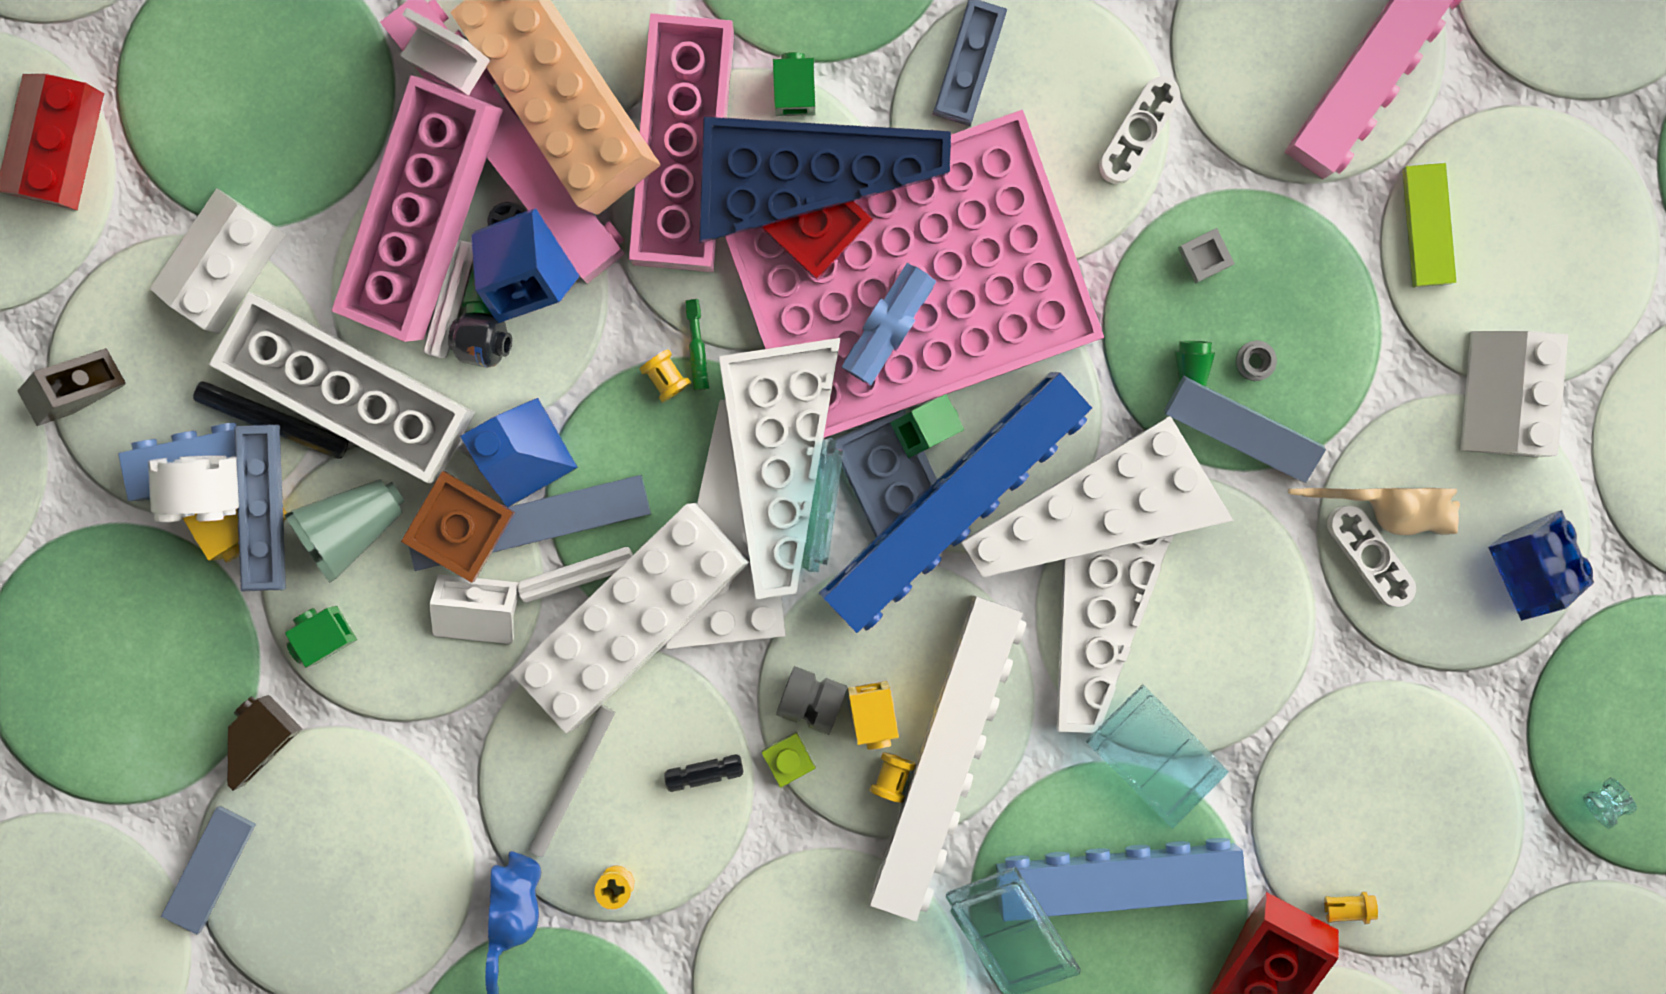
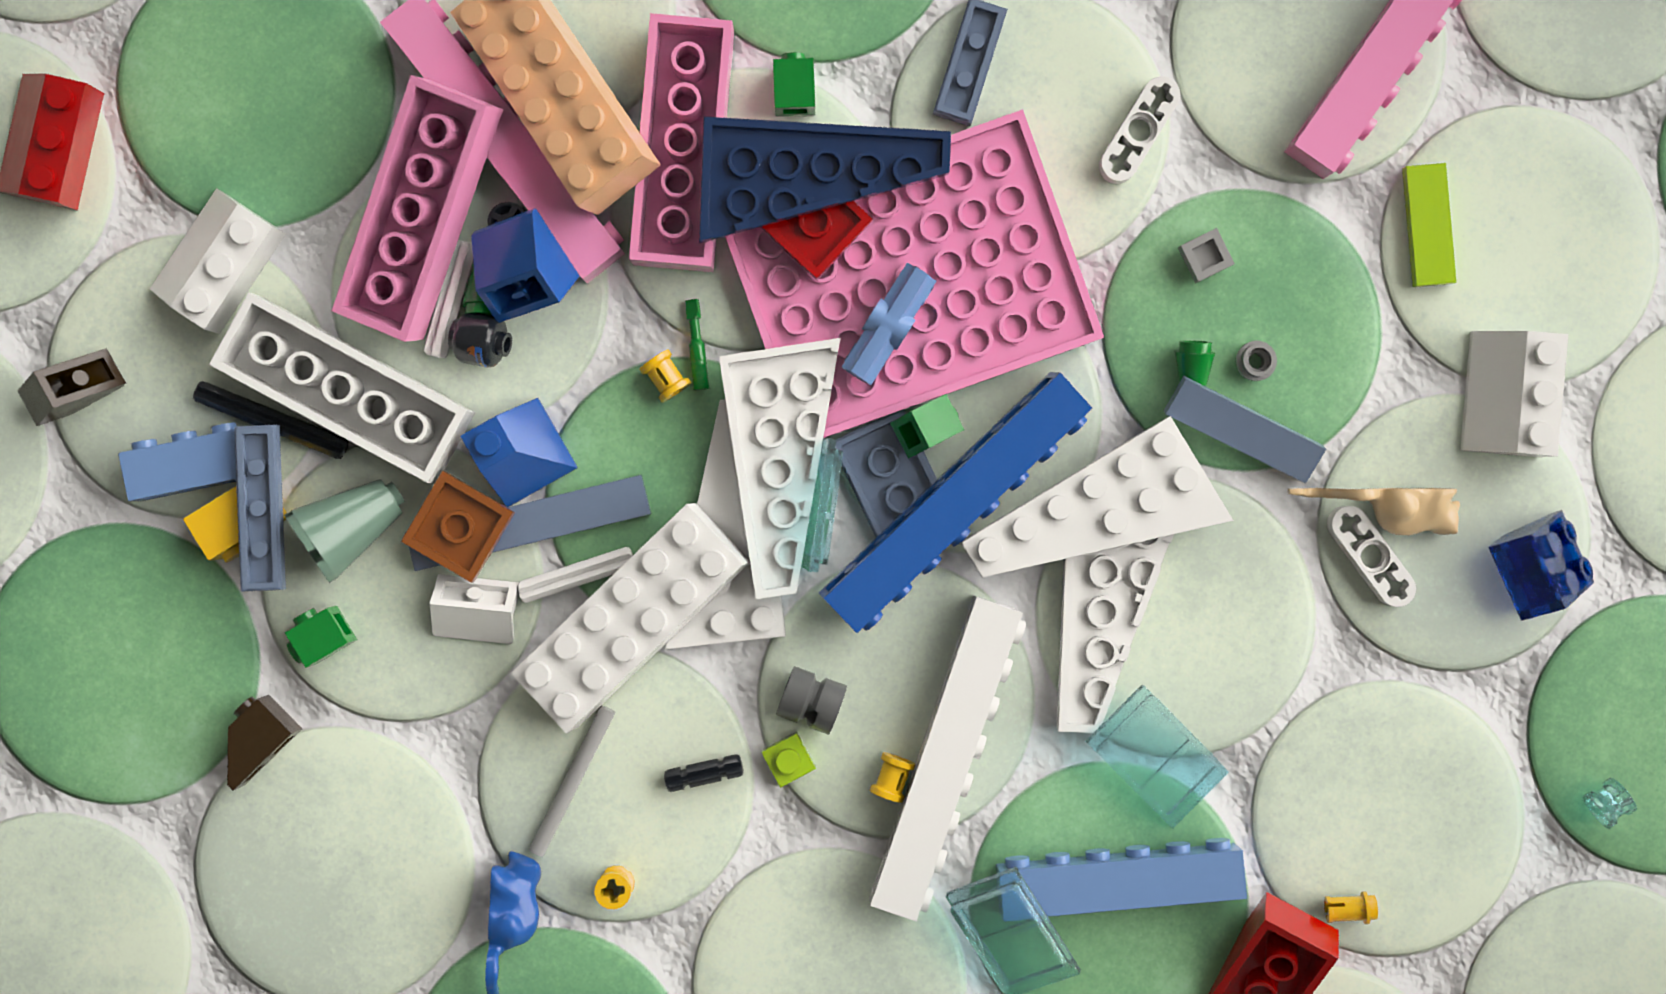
(193, 486): white brick -> none
(208, 870): sand blue tile -> none
(443, 54): white panel -> none
(873, 715): yellow brick -> none

